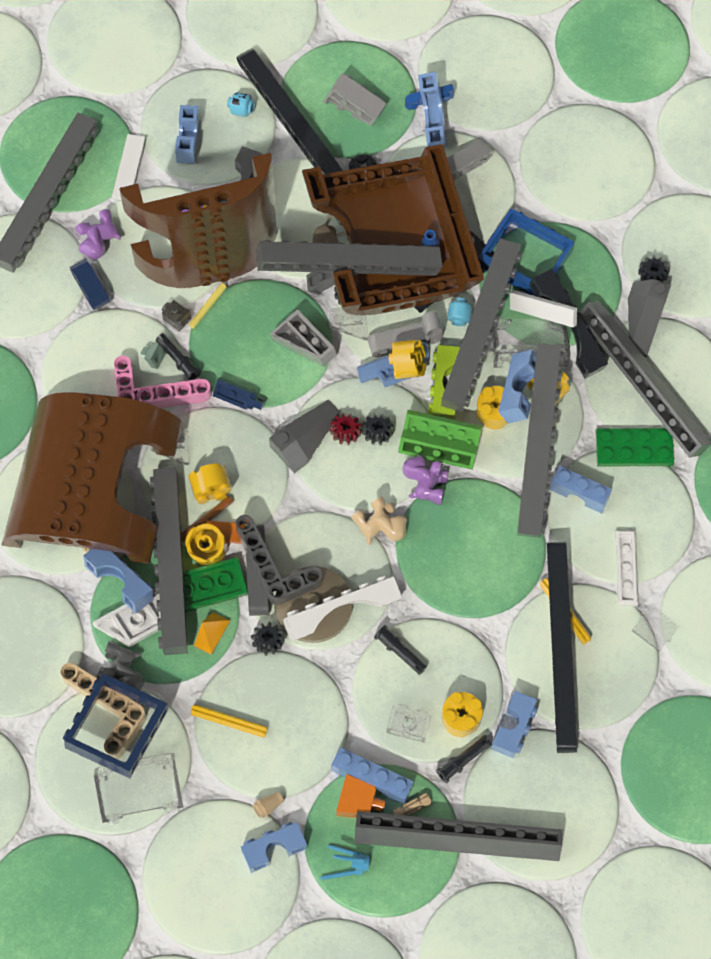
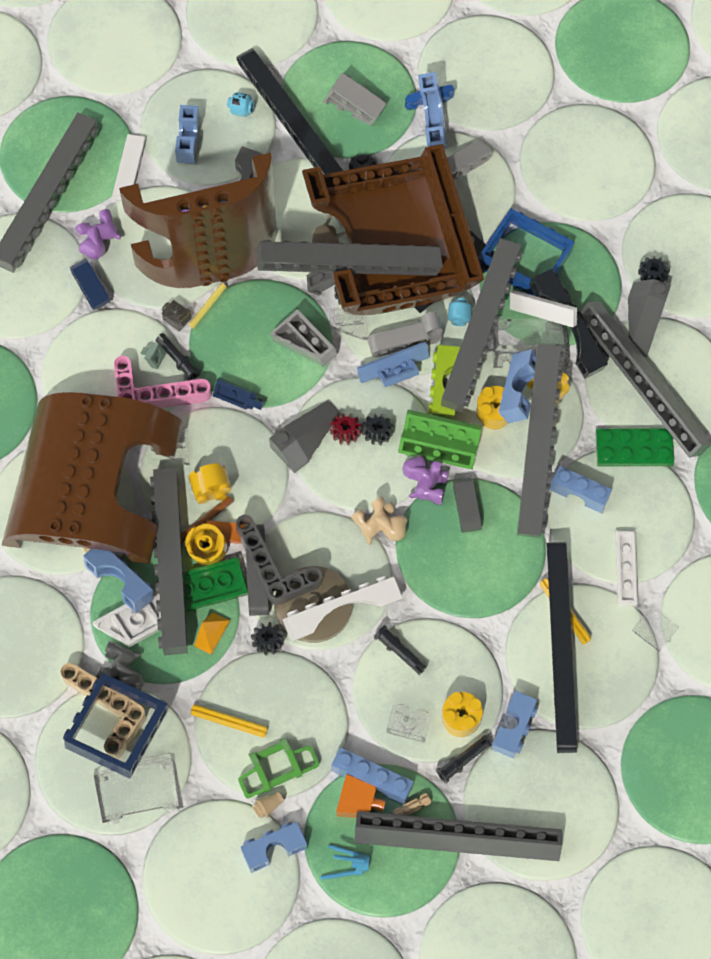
(267, 785): none -> bright green bar
(407, 359): yellow brick -> none
(434, 241): blue cone -> none
(467, 505): none -> dark grey beam

